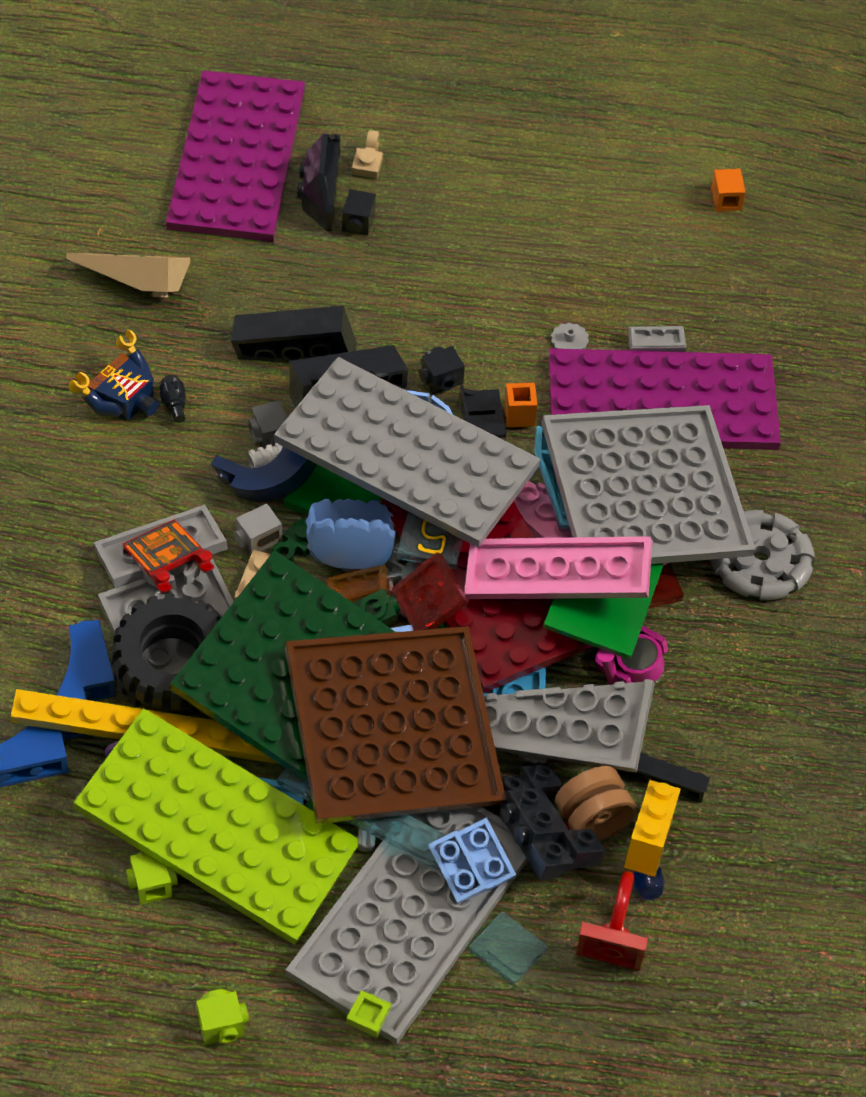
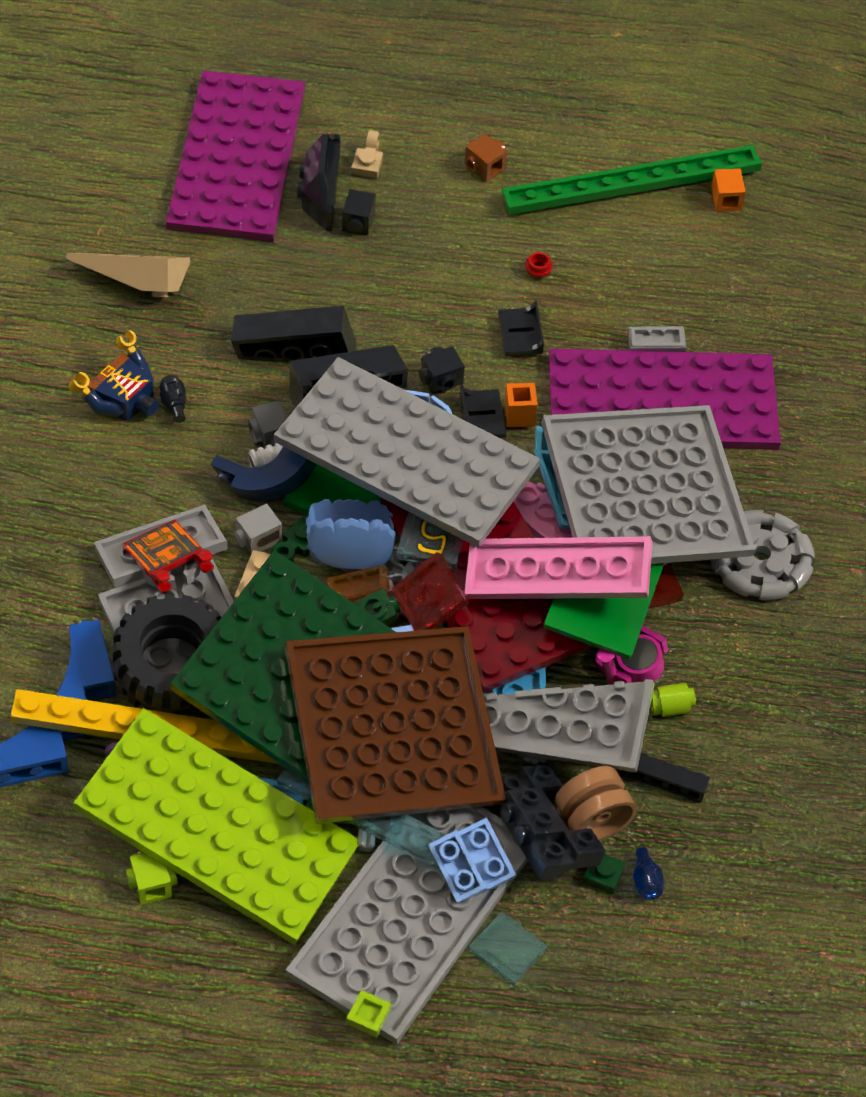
(221, 1016): lime brick -> none
(485, 157): none -> dark orange brick
(521, 320): none -> black piece
(538, 265): none -> red plate
(569, 337): light grey piece -> none
(606, 875): none -> dark green plate
(612, 941): red tile -> none
(628, 179): none -> green plate
(652, 828): yellow arch -> none
(672, 700): none -> lime brick

